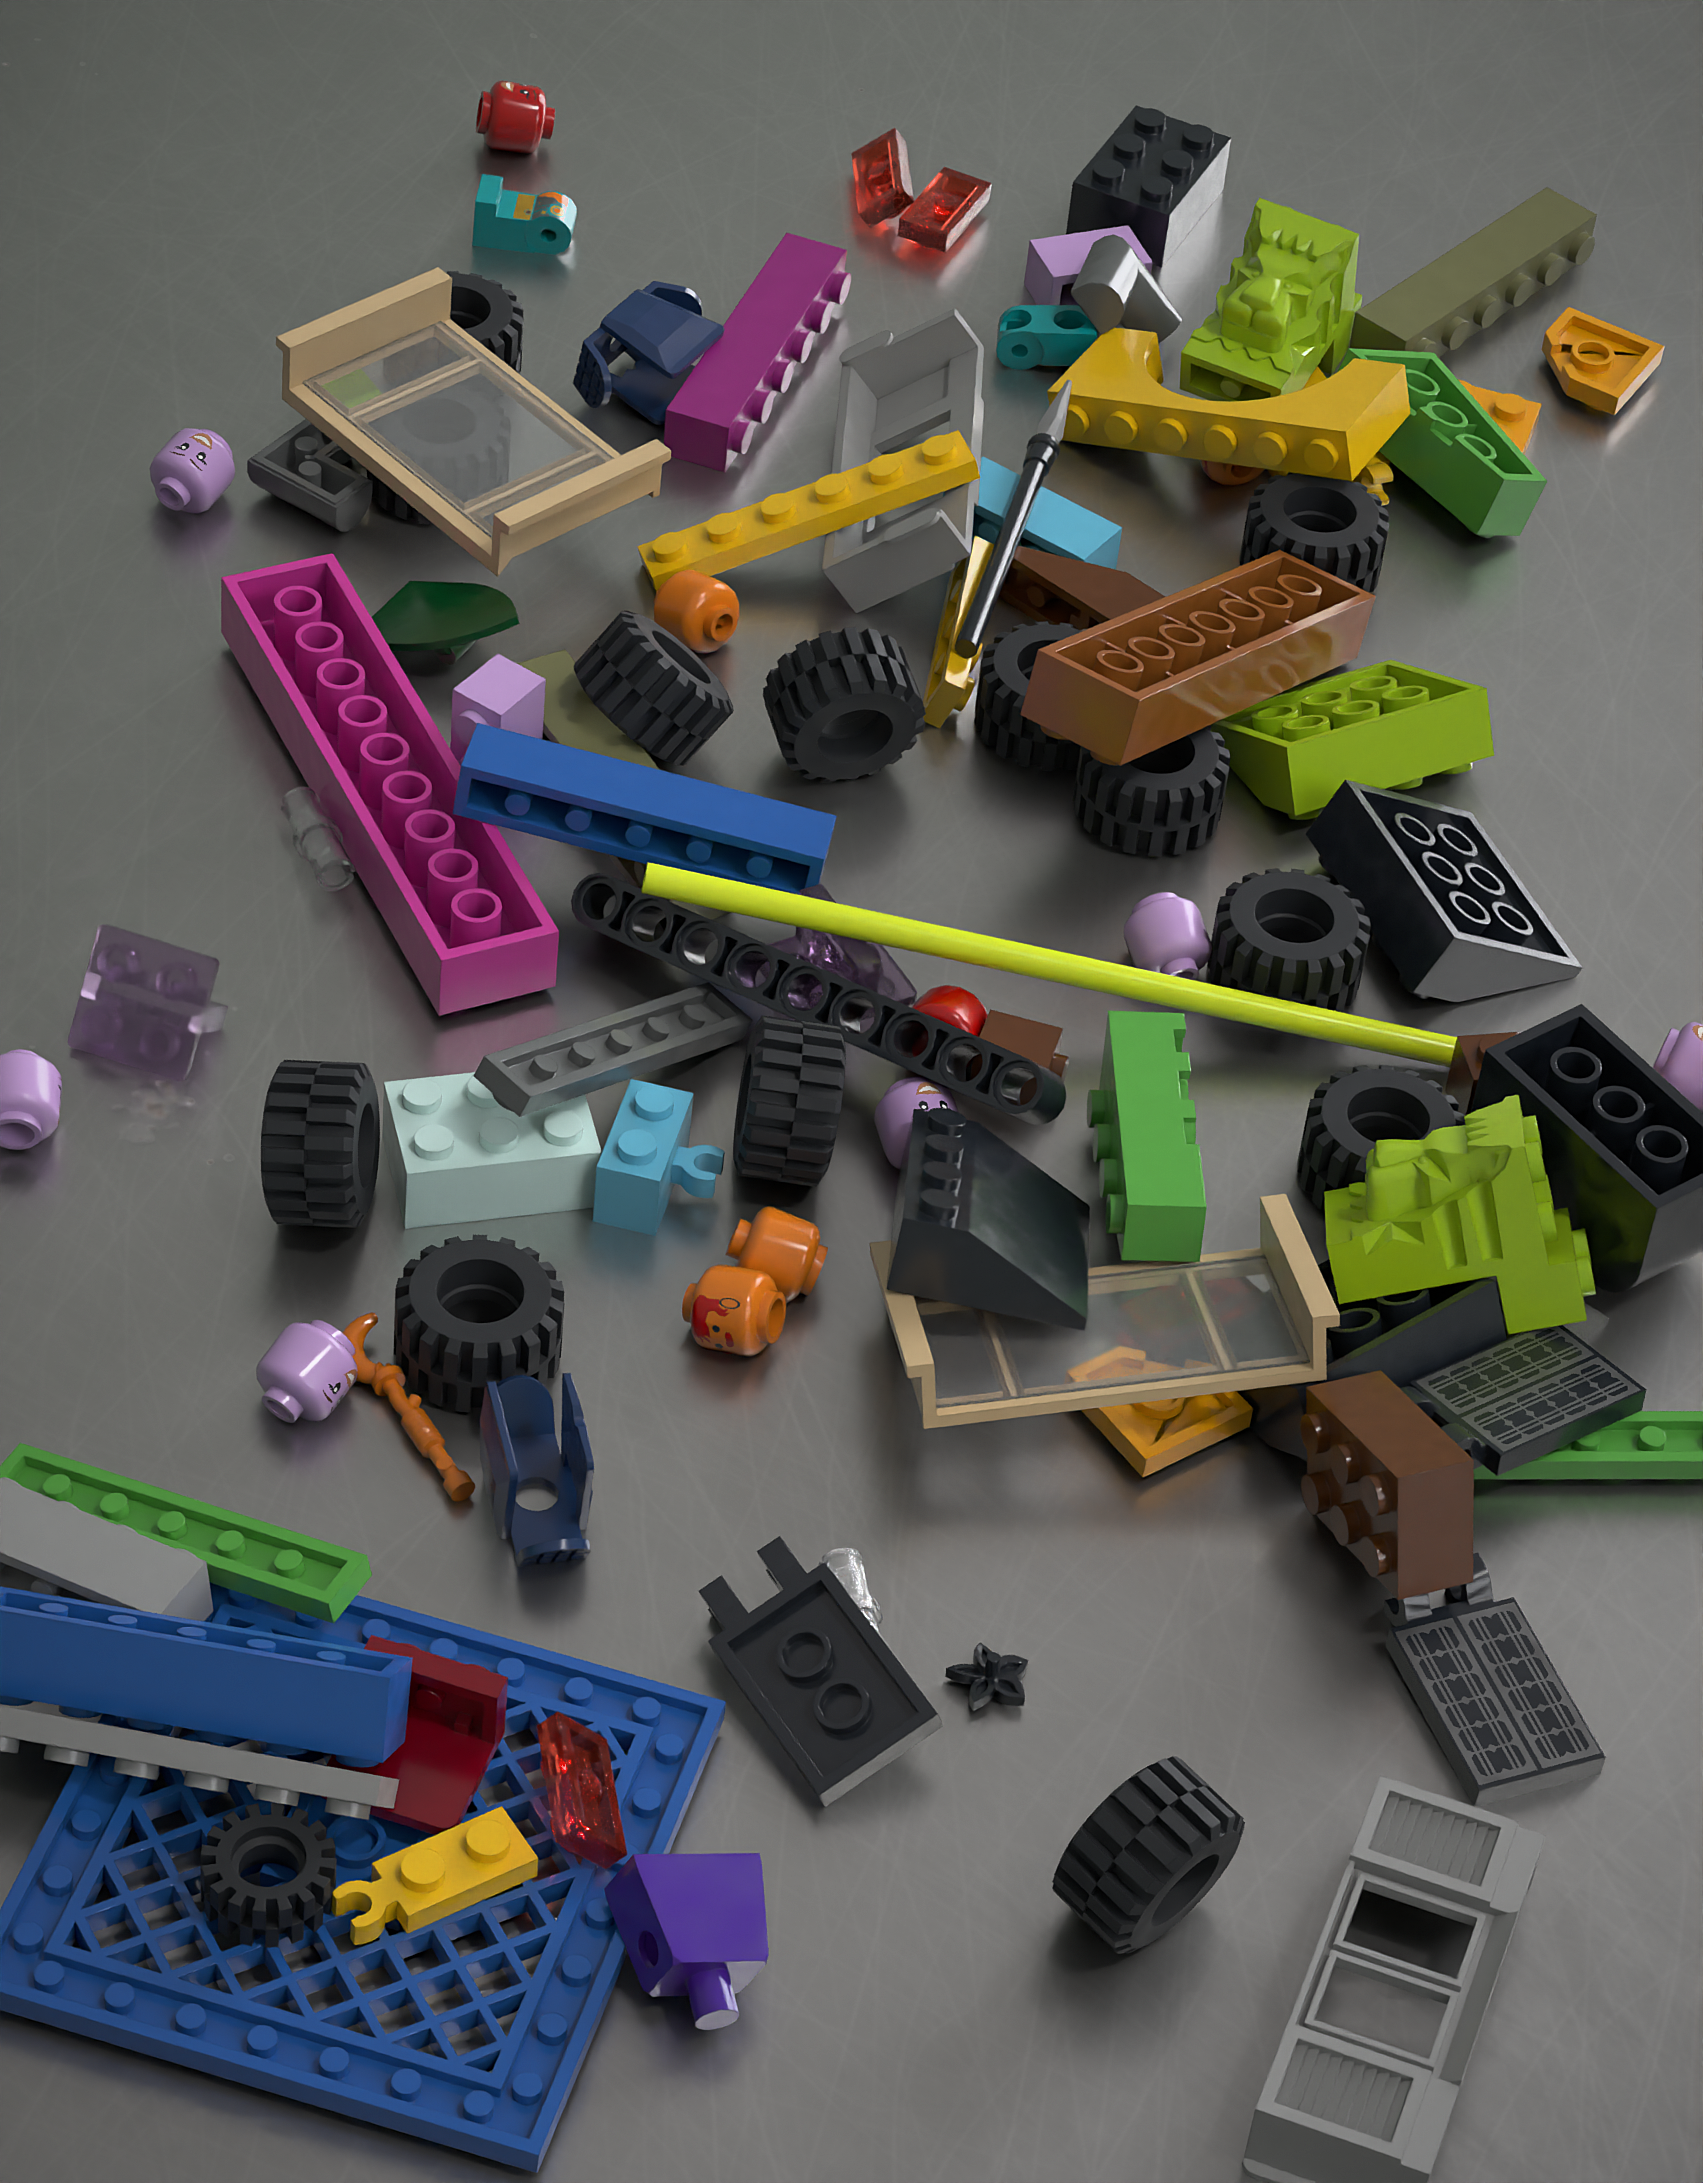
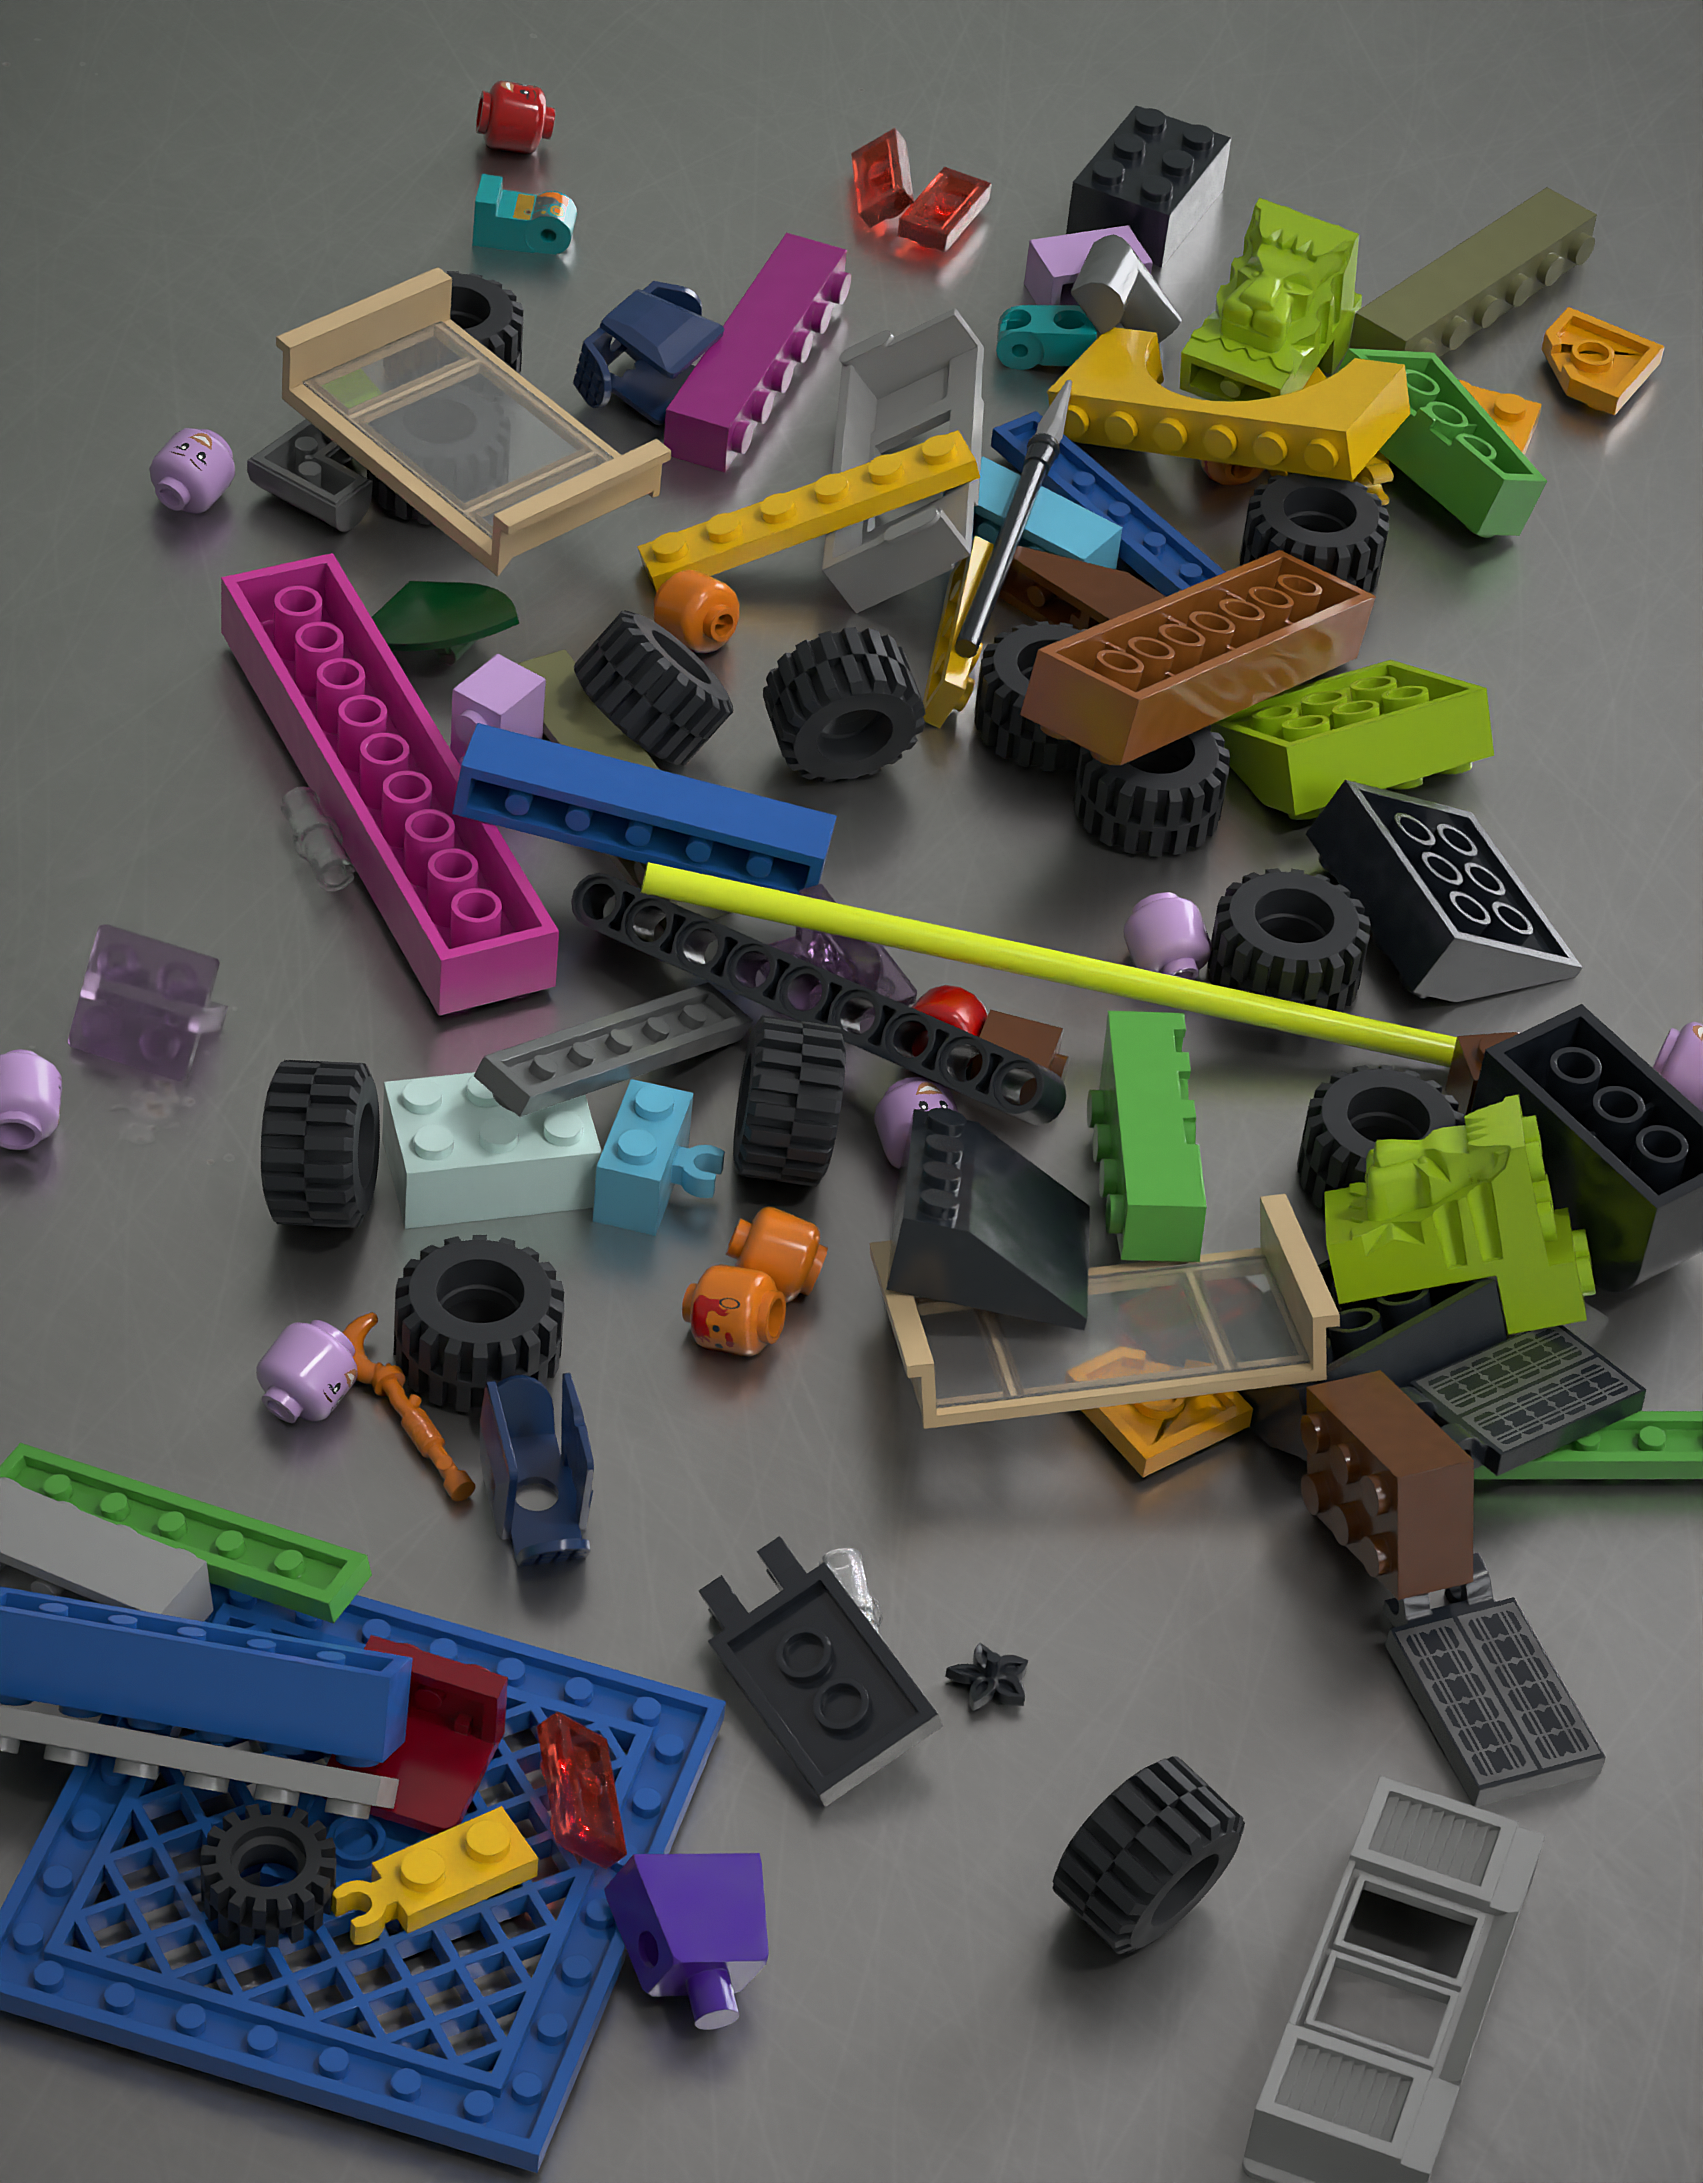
(1146, 538): none -> blue plate

